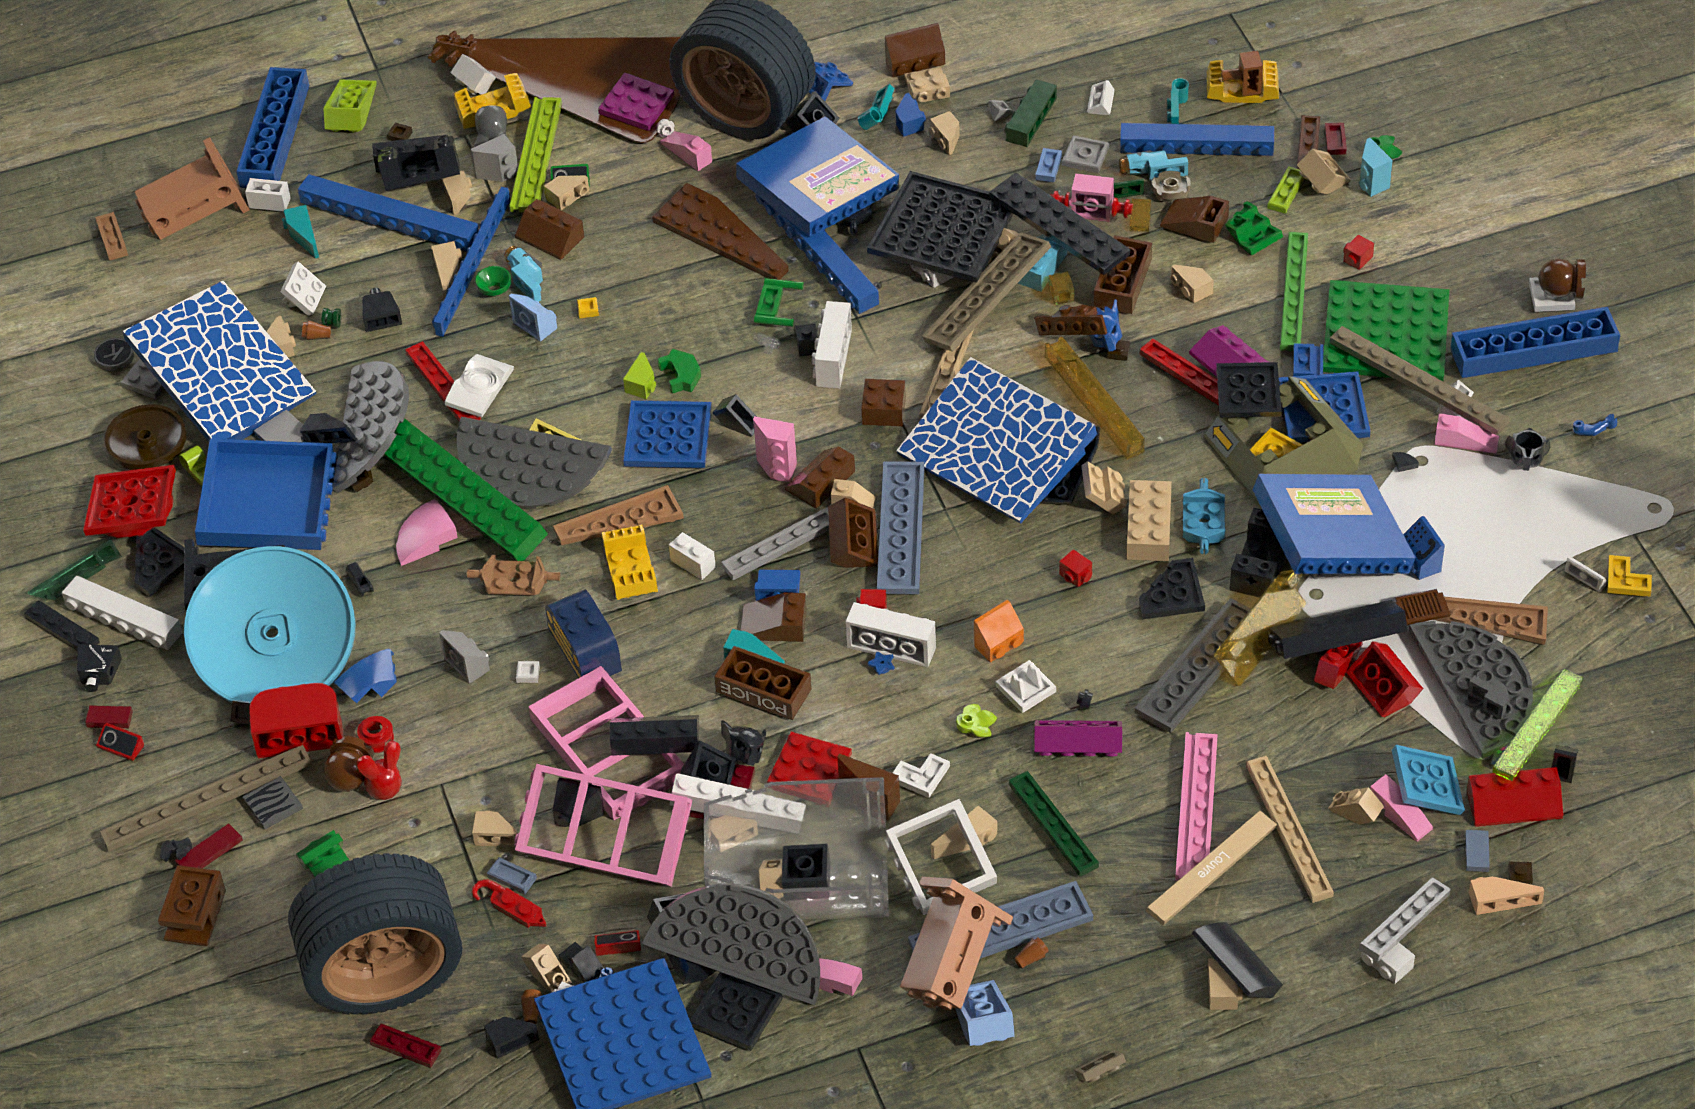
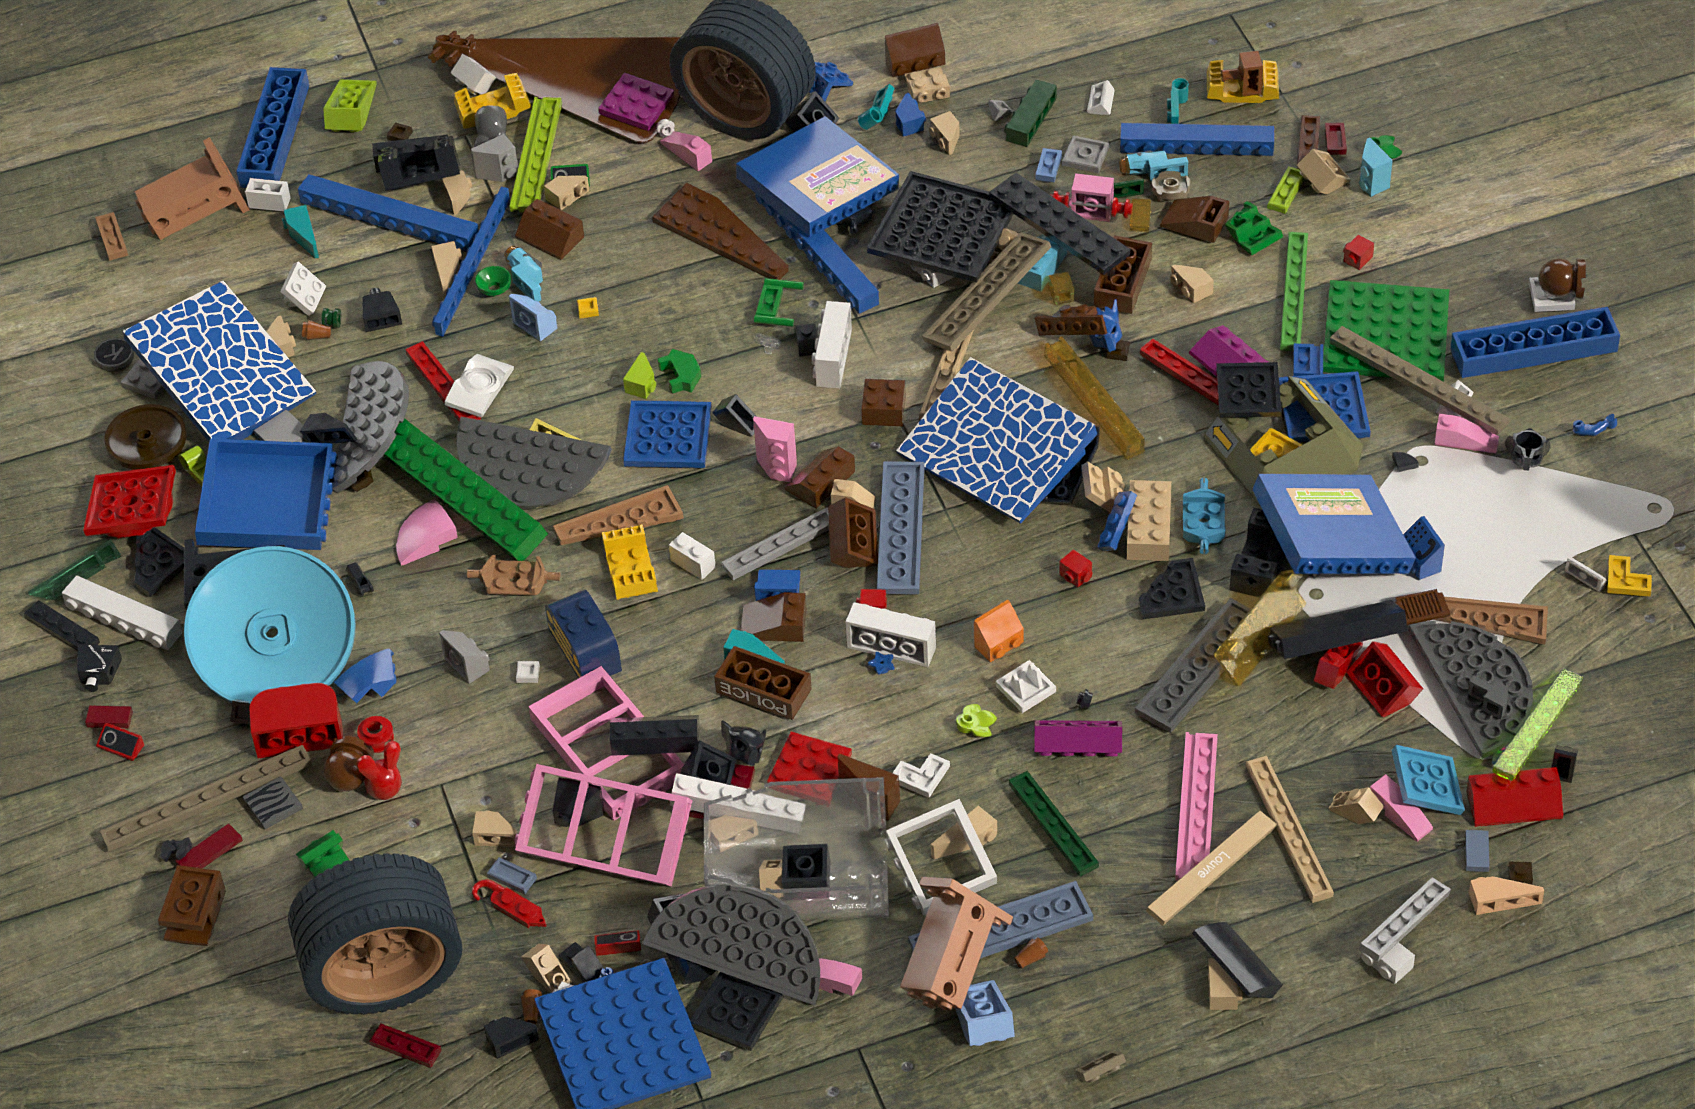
(1117, 521): none -> blue plate

